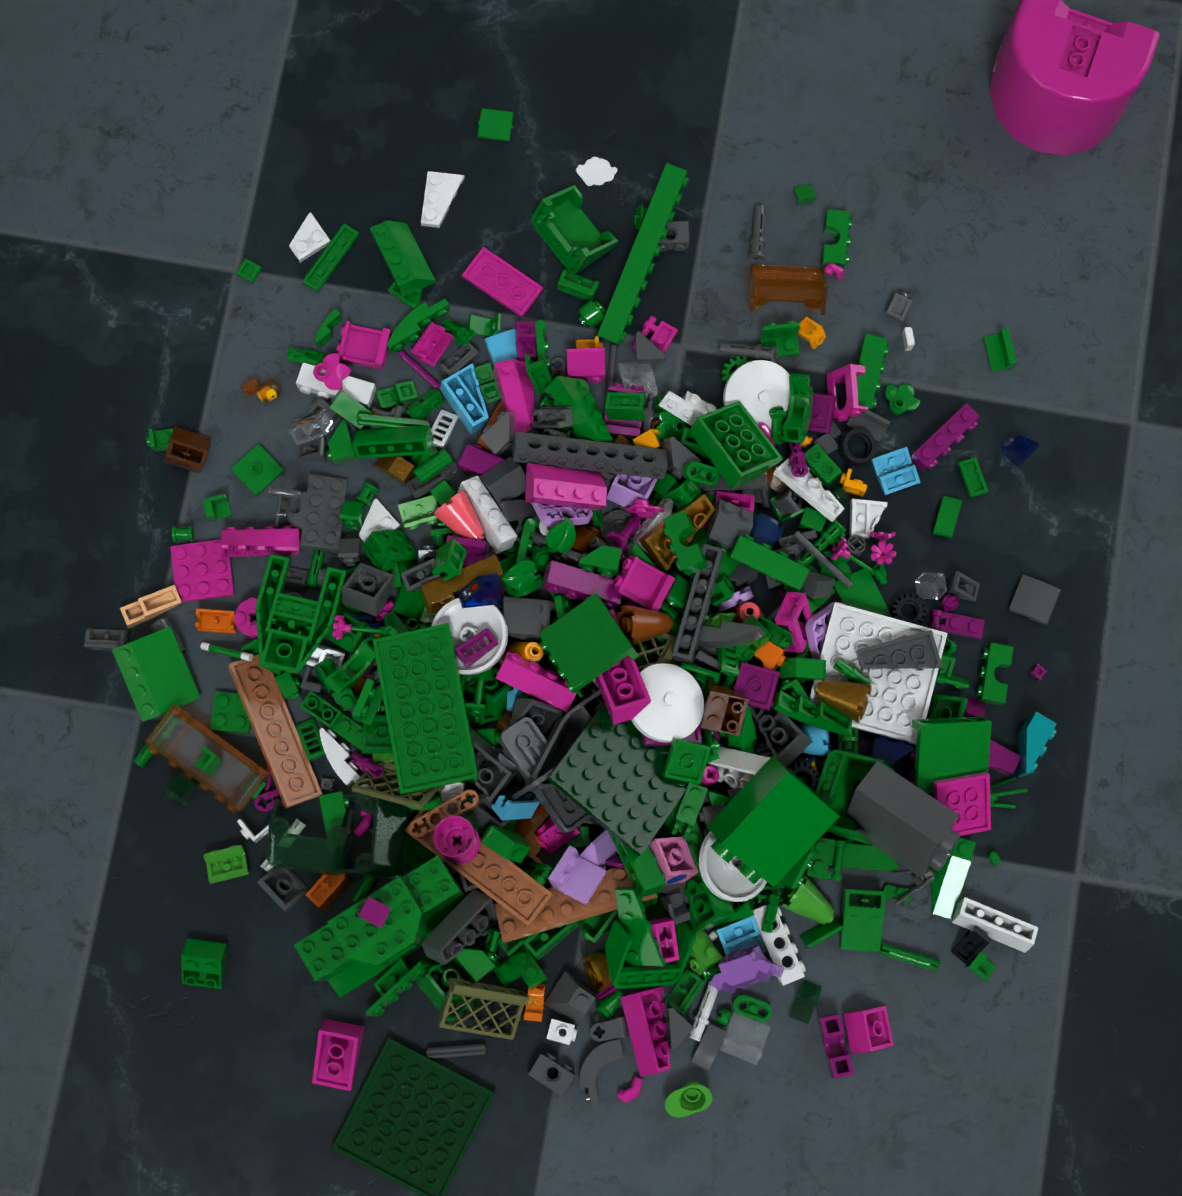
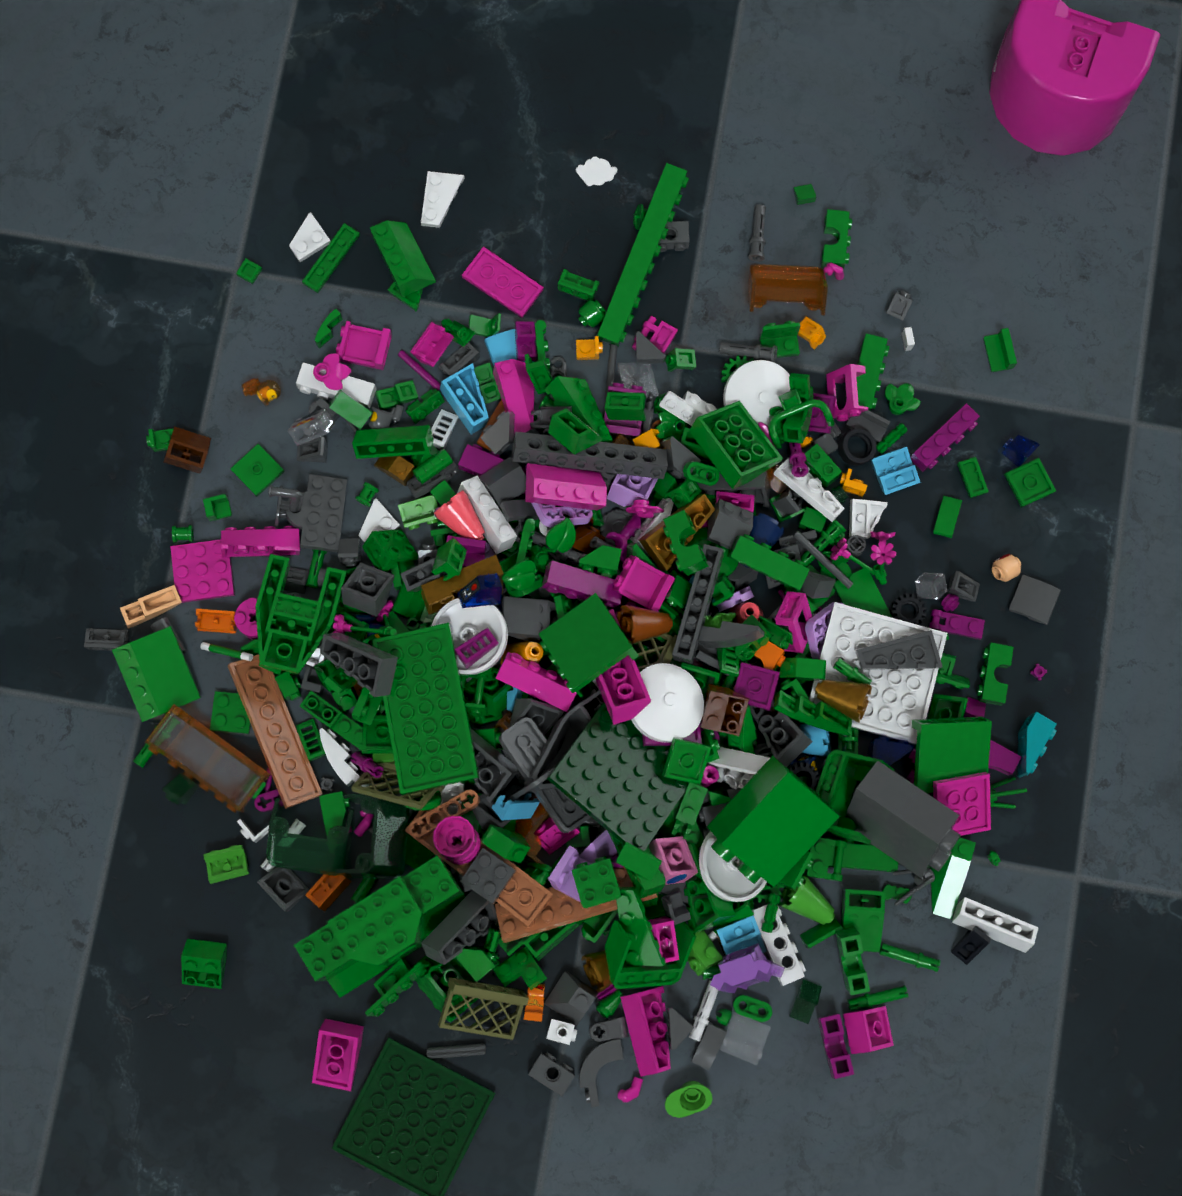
(208, 762): green panel -> none
(305, 356): green hinge -> none
(341, 445): green slope -> none
(353, 515): green slope -> none
(363, 662): none -> dark grey wedge
(374, 912): magenta panel -> none
(388, 422): green axle -> none
(409, 328): green slope -> none
(488, 876): none -> dark grey plate
(495, 124): green piece -> none
(570, 231): green windscreen -> none
(572, 432): none -> green slope
(586, 364): dark pink slope -> none
(596, 882): none -> green bracket
(638, 861): none -> green slope
(681, 359): none -> green bracket
(685, 992): green hinge -> none
(792, 405): none -> green piece
(850, 956): none -> green arch
(871, 1000): none -> green pin
(891, 438): none -> green axle
(949, 643): green hinge -> none
(981, 967): green panel -> none
(1006, 567): none -> light nougat head
(1030, 482): none -> green plate

